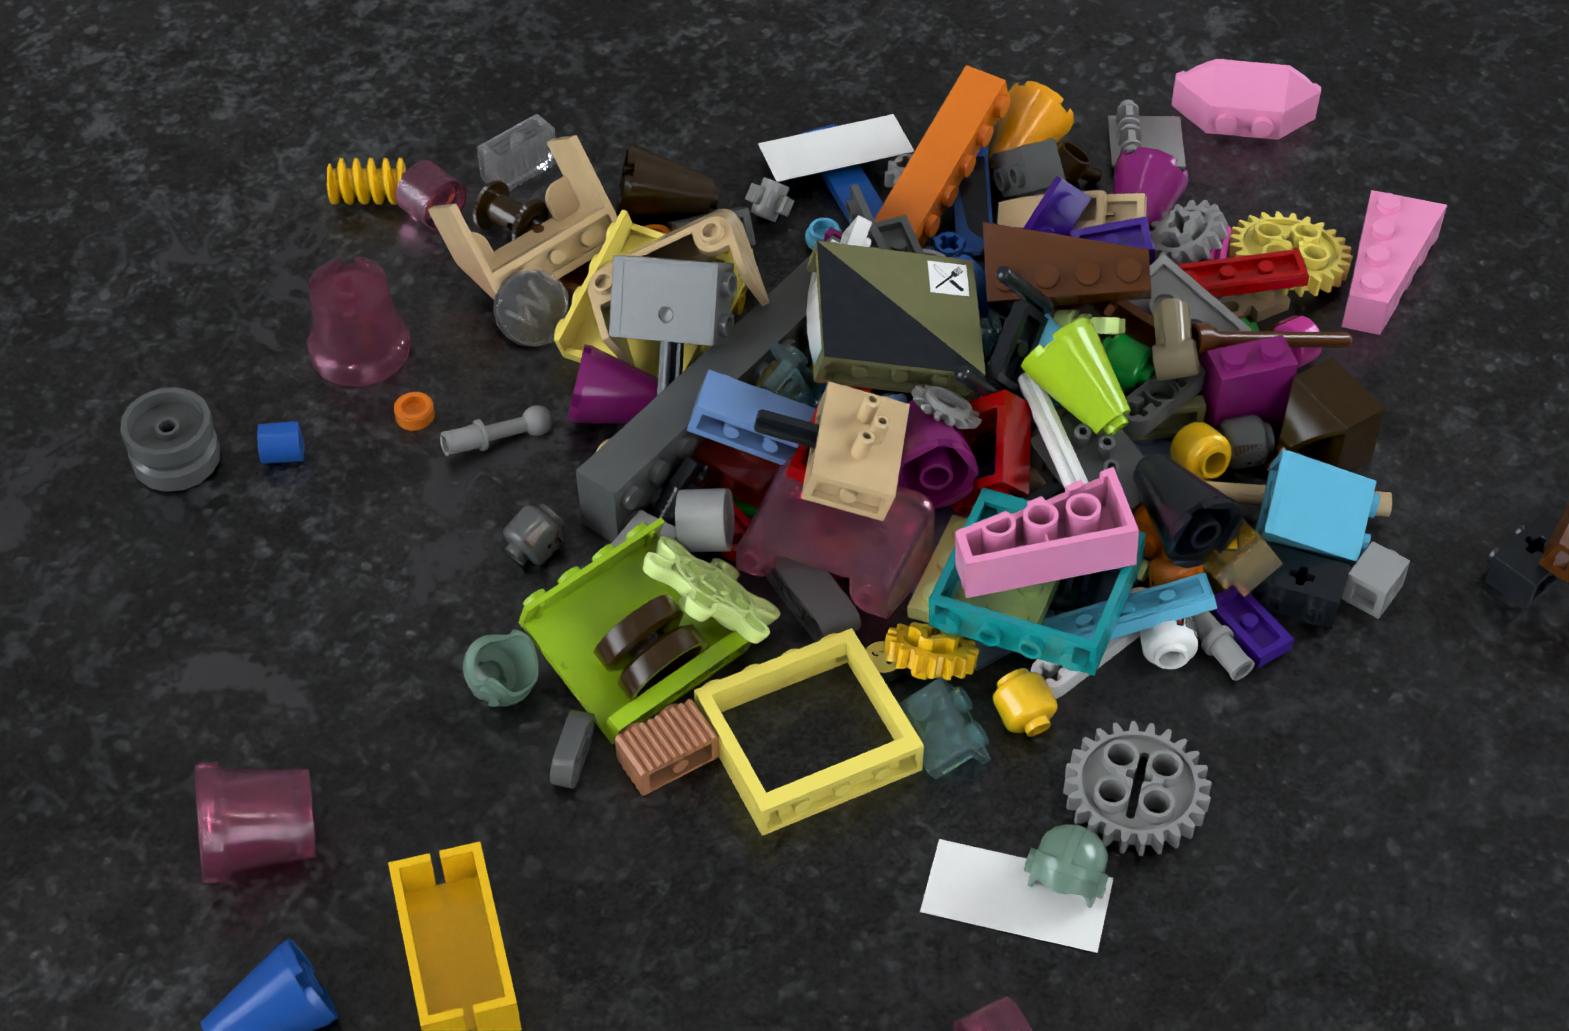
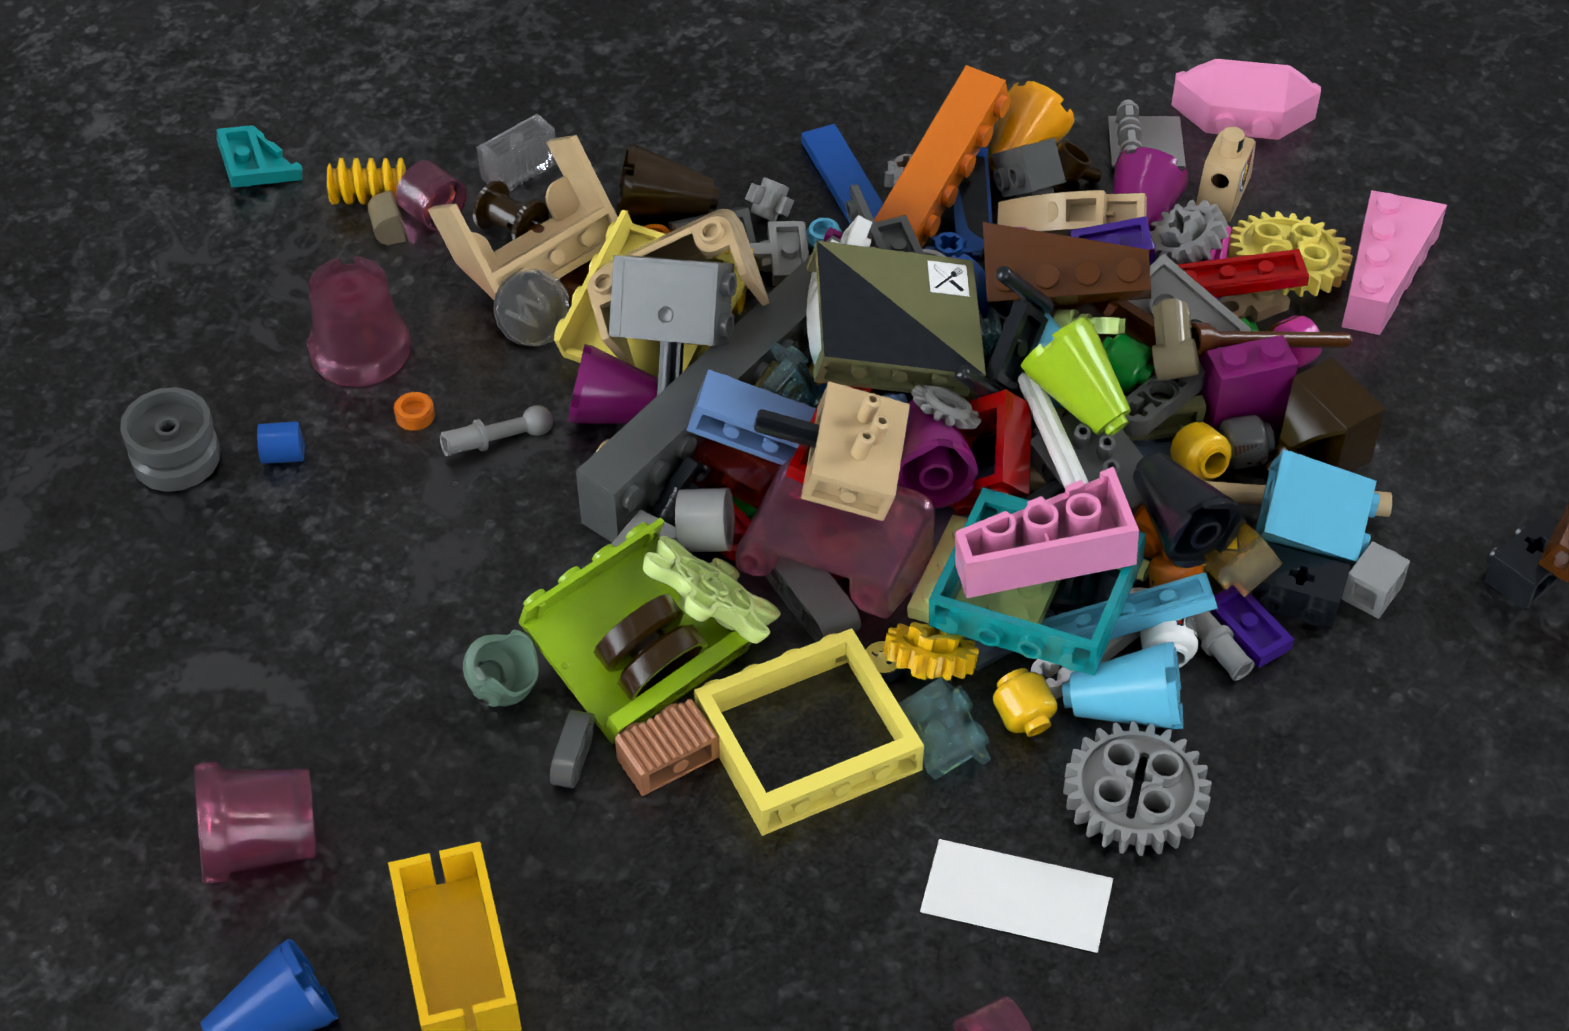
(254, 159): none -> teal wing
(386, 219): none -> dark tan brick
(534, 534): dark grey head -> none
(783, 250): none -> light grey hinge
(835, 147): white sticker -> none
(1058, 208): dark purple plate -> none
(1070, 862): sand green cap -> none
(1130, 688): none -> medium azure cone
(1233, 157): none -> tan torso

